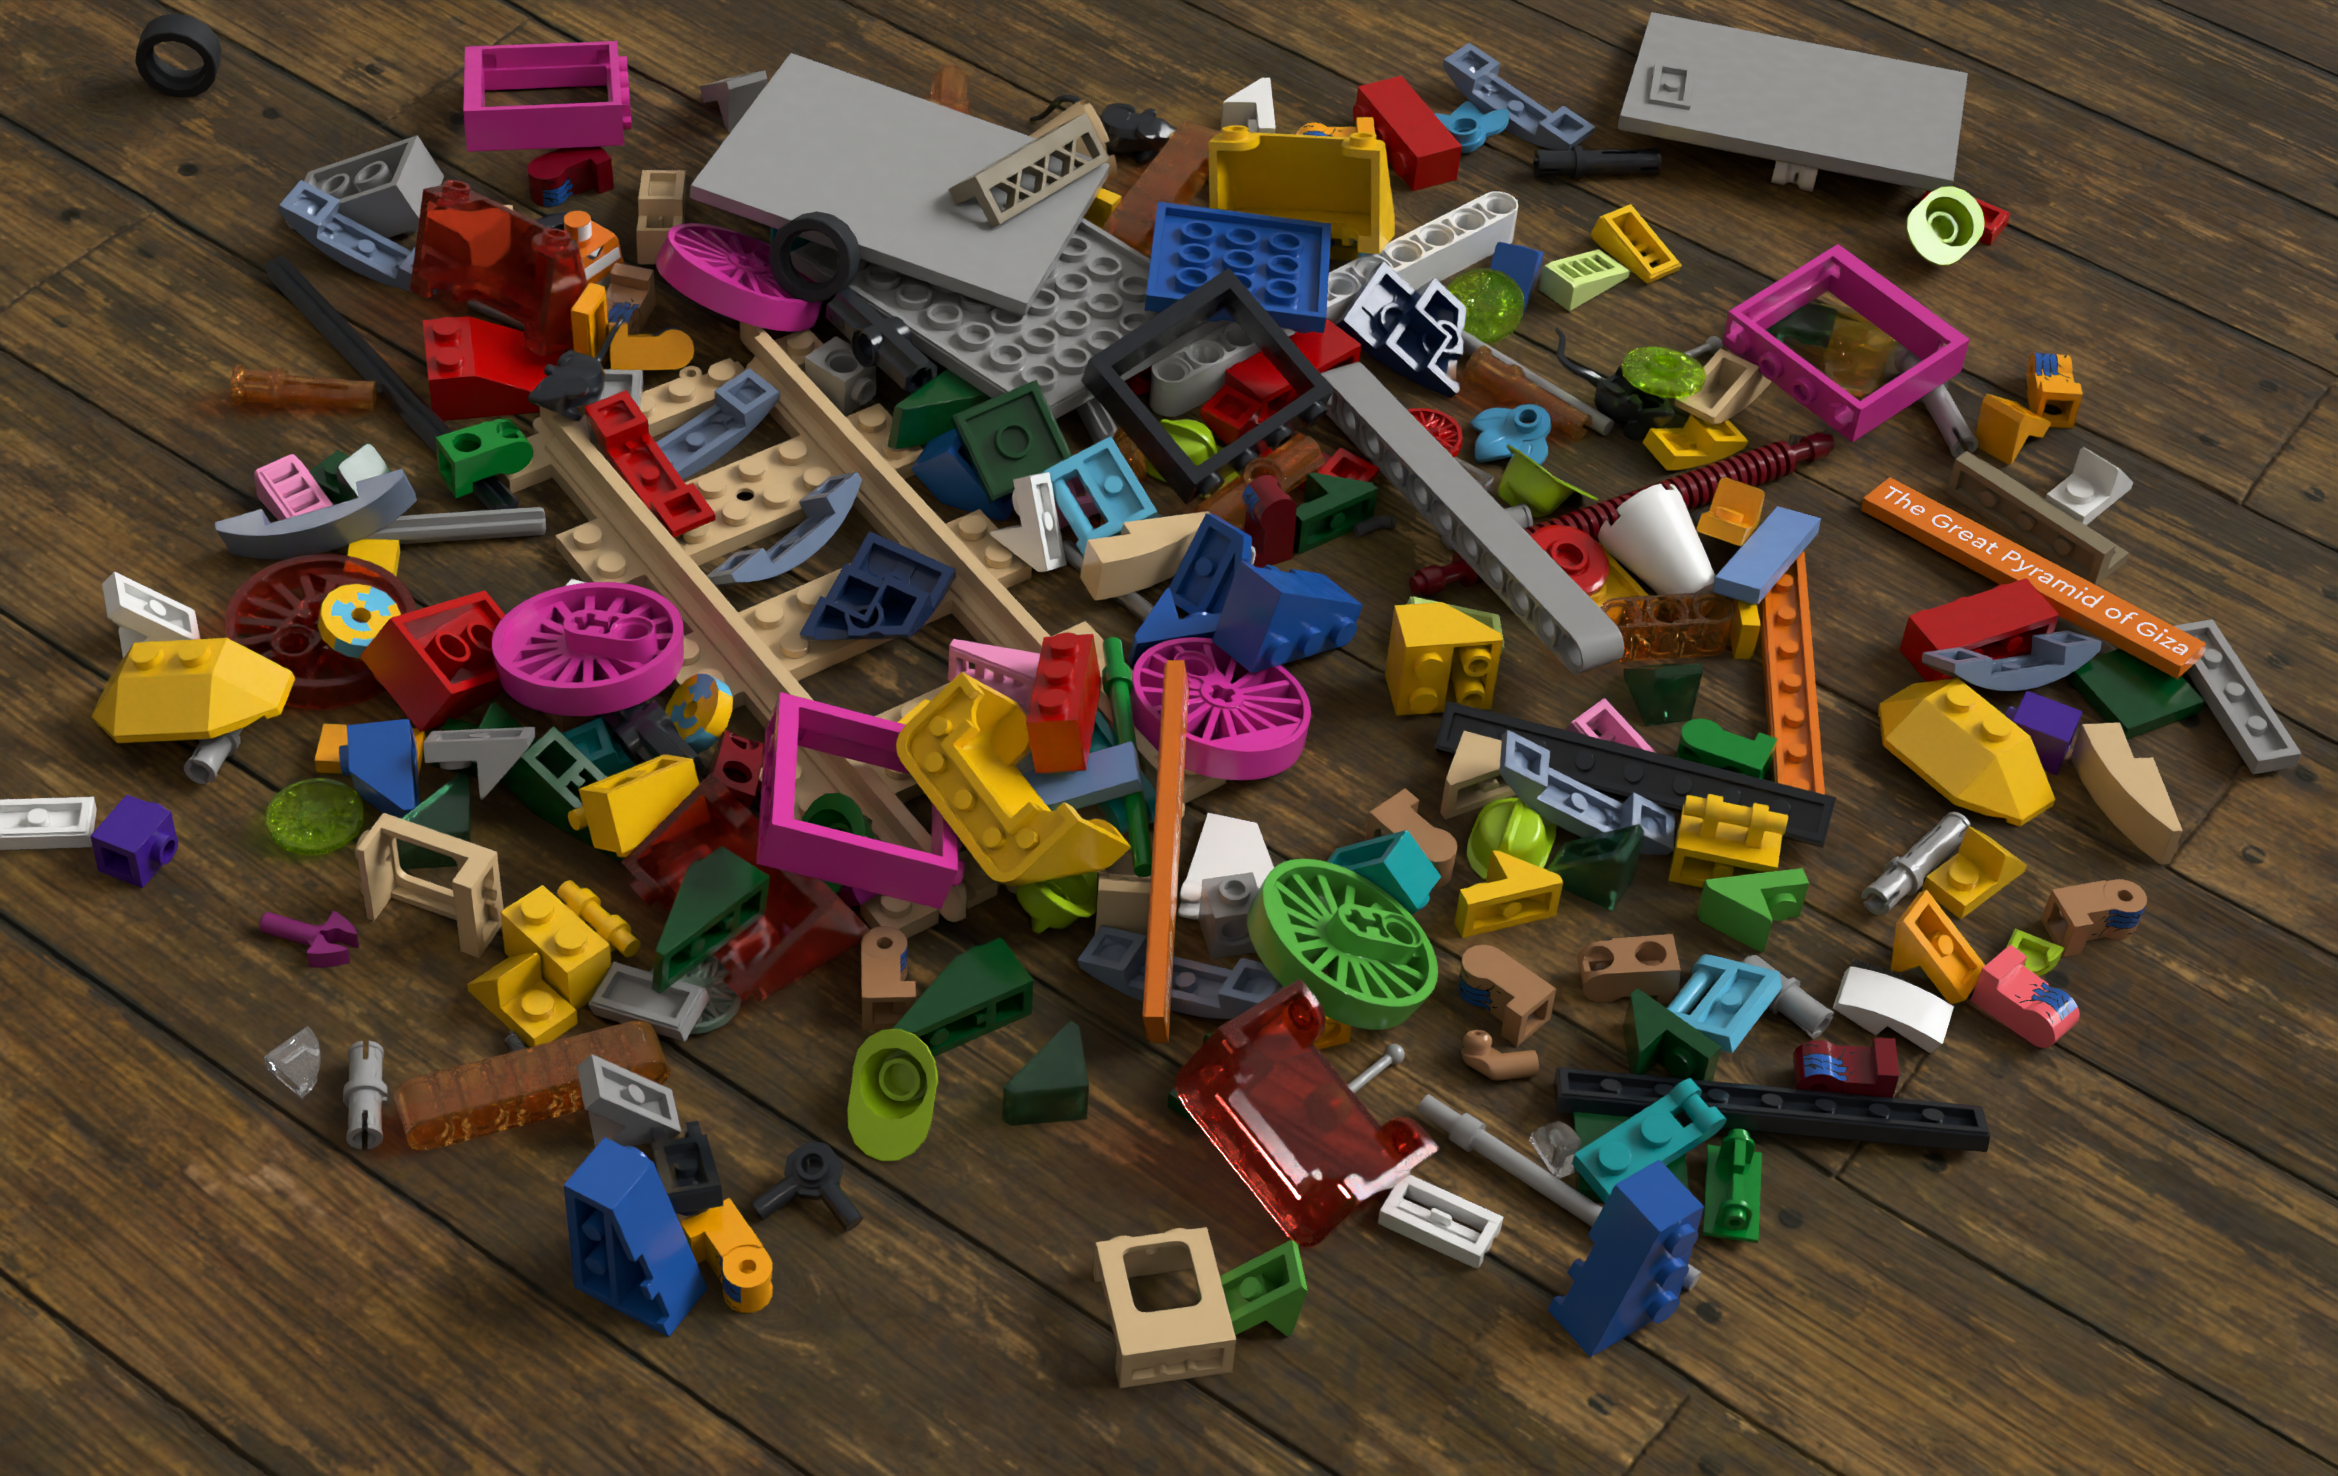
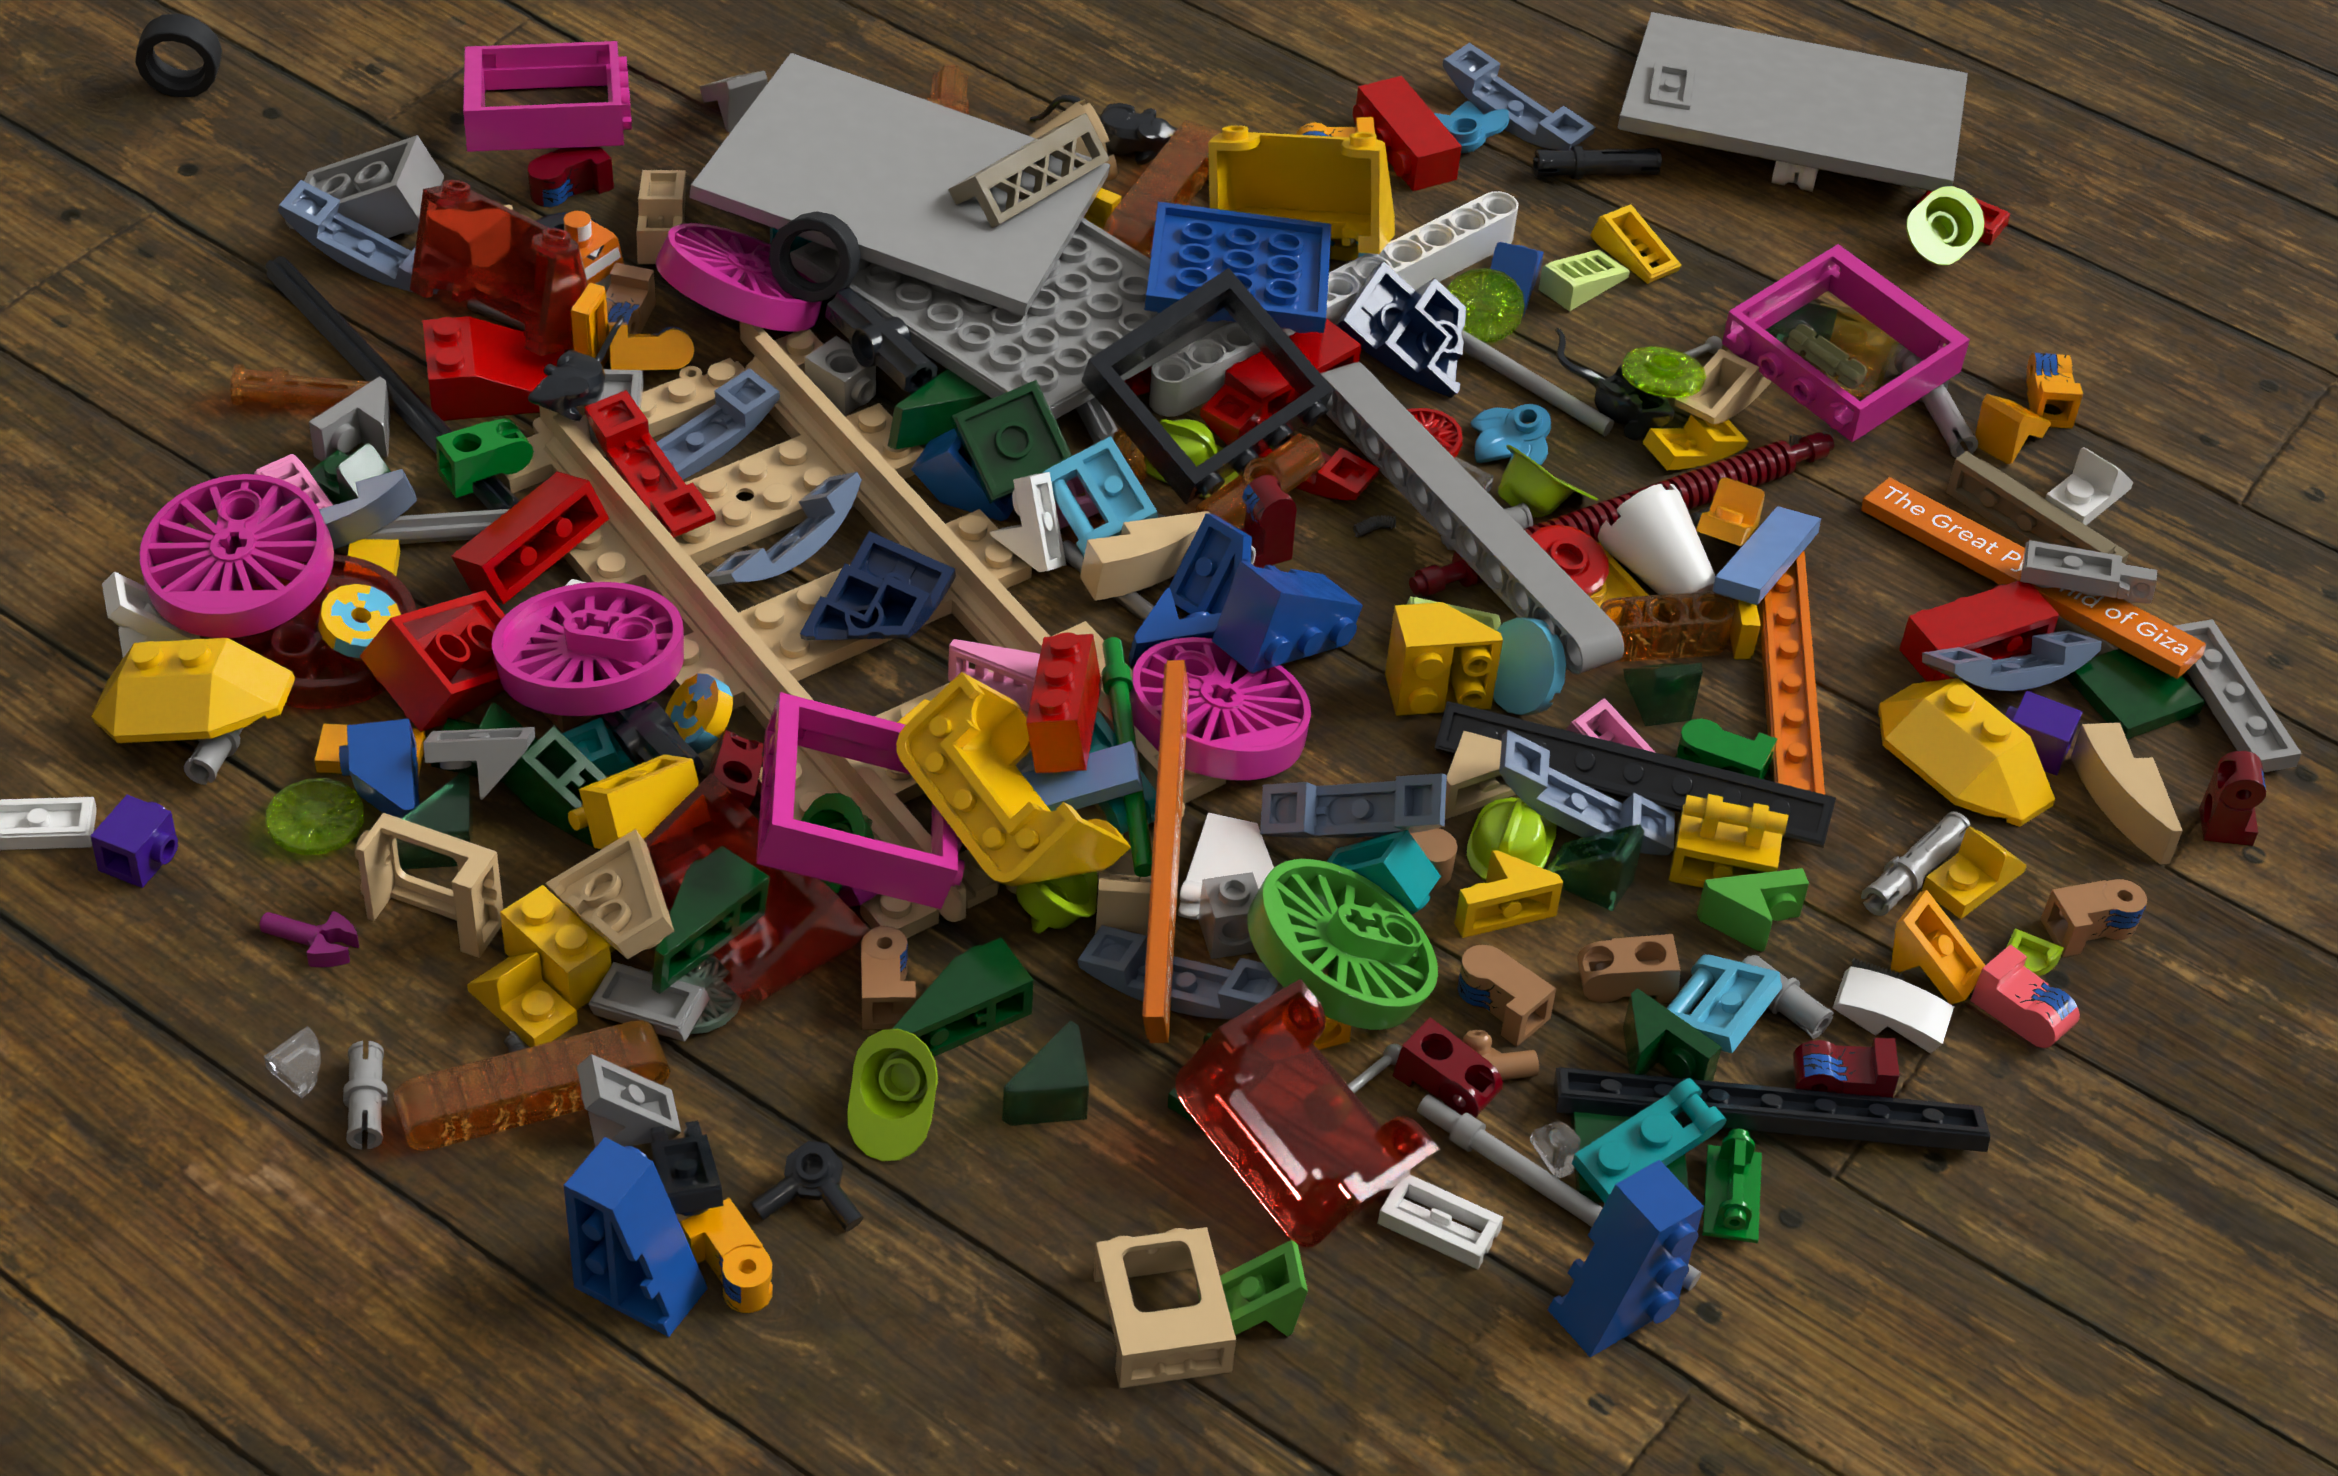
(217, 566): none -> dark pink piece
(354, 420): none -> light grey slope
(530, 537): none -> red brick
(618, 895): none -> tan wing
(1251, 108): white slope -> none
(1331, 509): dark green slope -> none
(1354, 809): none -> sand blue slope
(1448, 1069): none -> dark red leg
(1510, 384): clear orange pin -> none
(1529, 667): none -> medium azure tile
(1827, 356): none -> olive axle
(2086, 572): none -> light grey hinge
(2231, 799): none -> dark red leg

